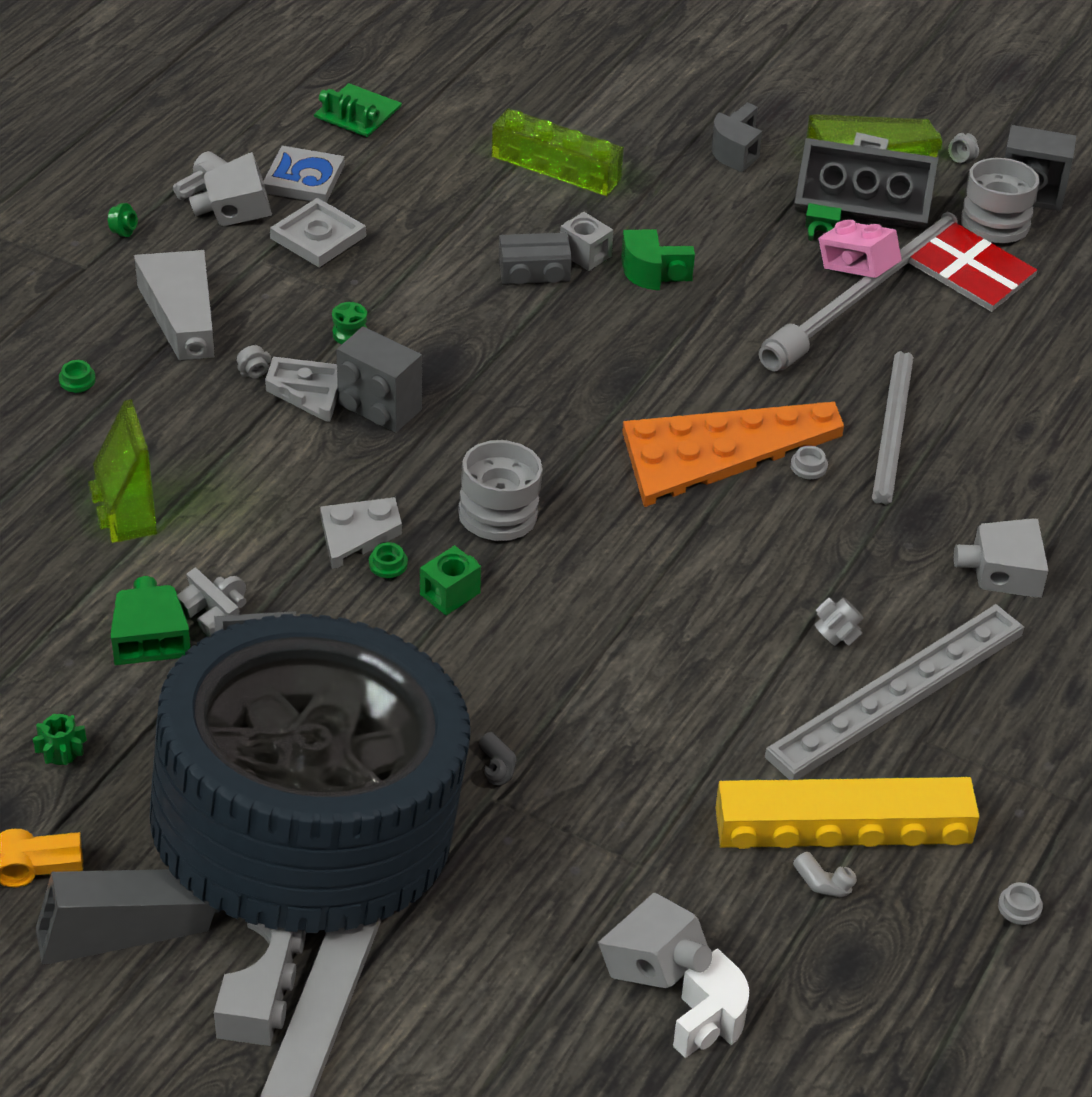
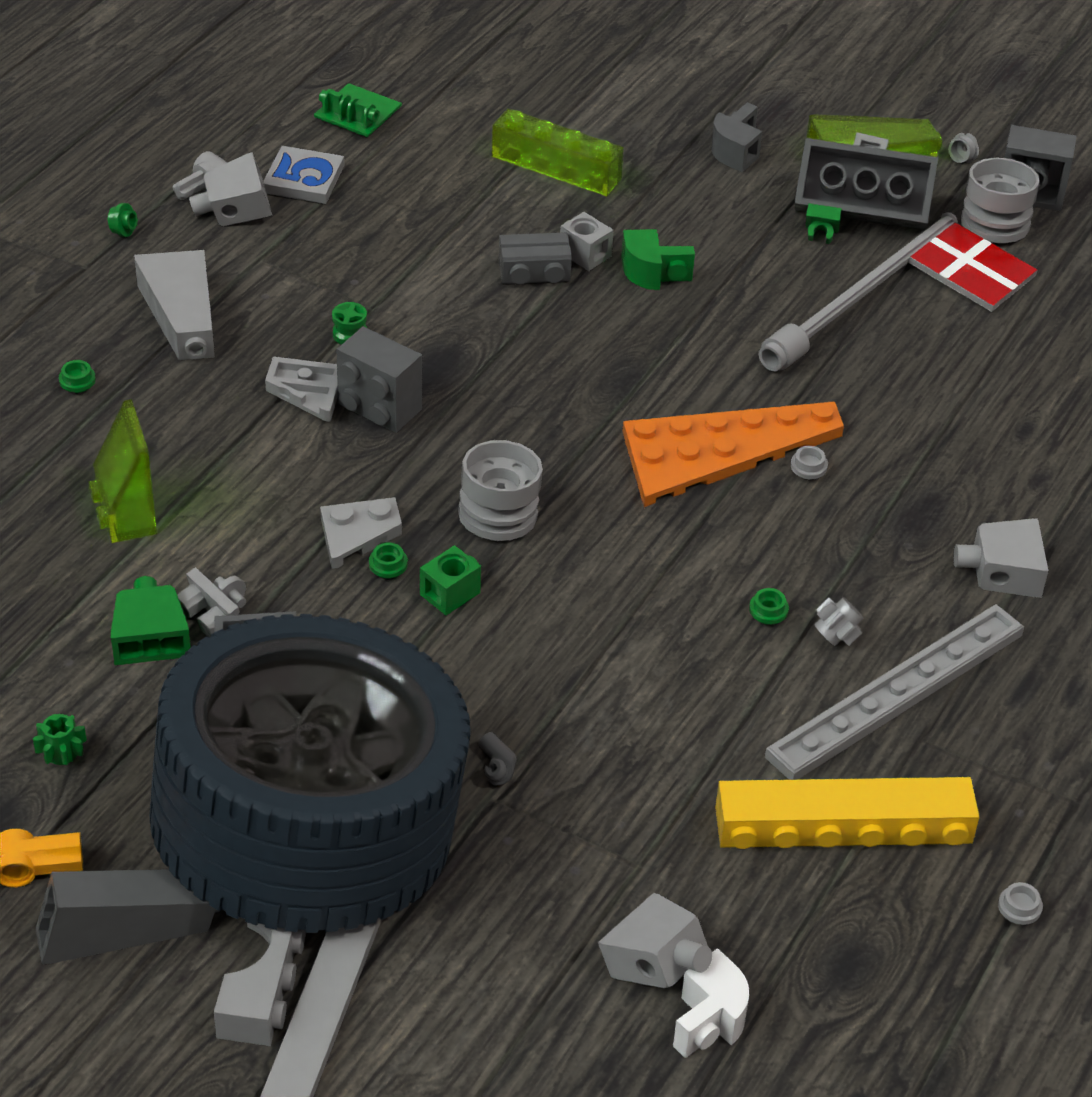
(253, 361): light grey plate -> none
(318, 232): light grey plate -> none
(769, 606): none -> green plate
(833, 884): light grey arm -> none
(860, 248): bright pink brick -> none
(892, 428): light grey axle -> none

